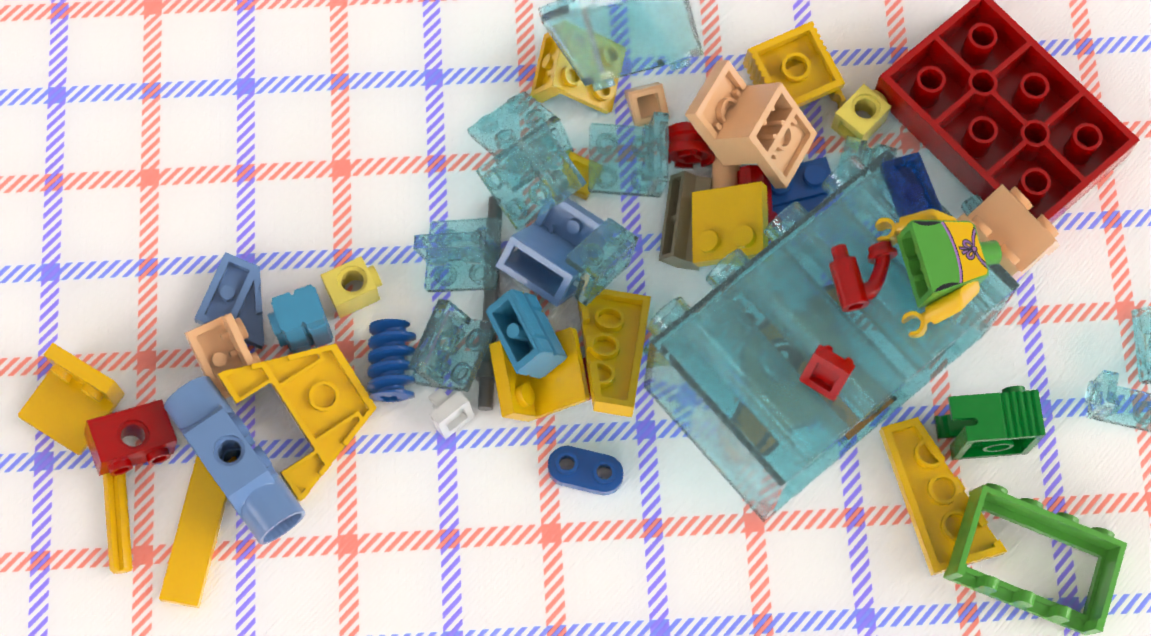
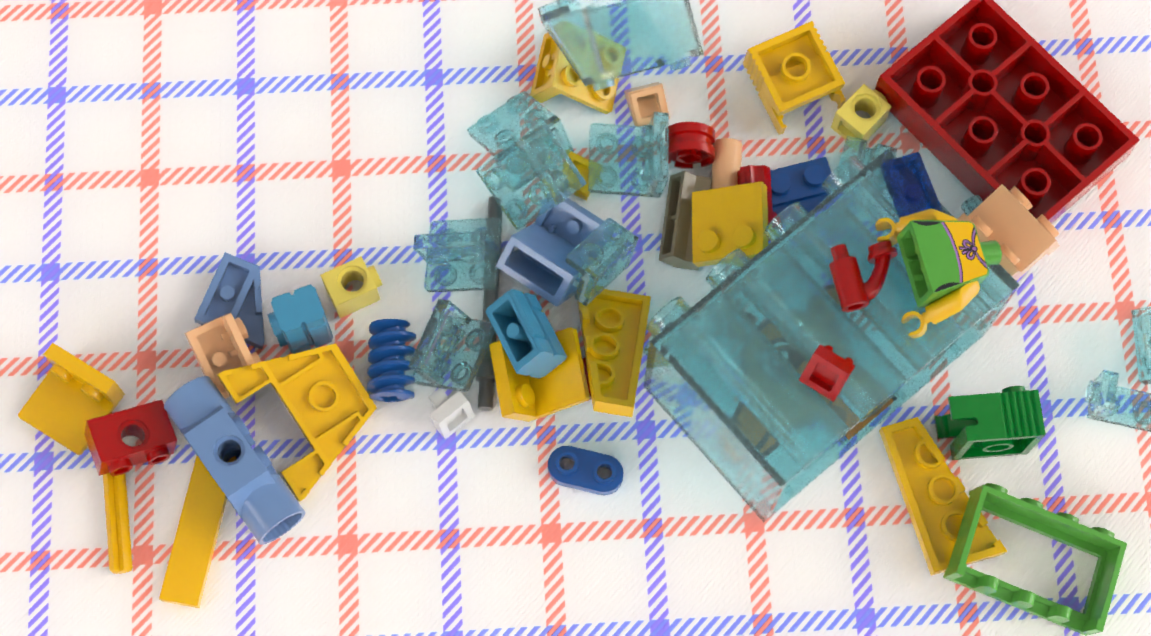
(751, 124): light nougat bracket -> none

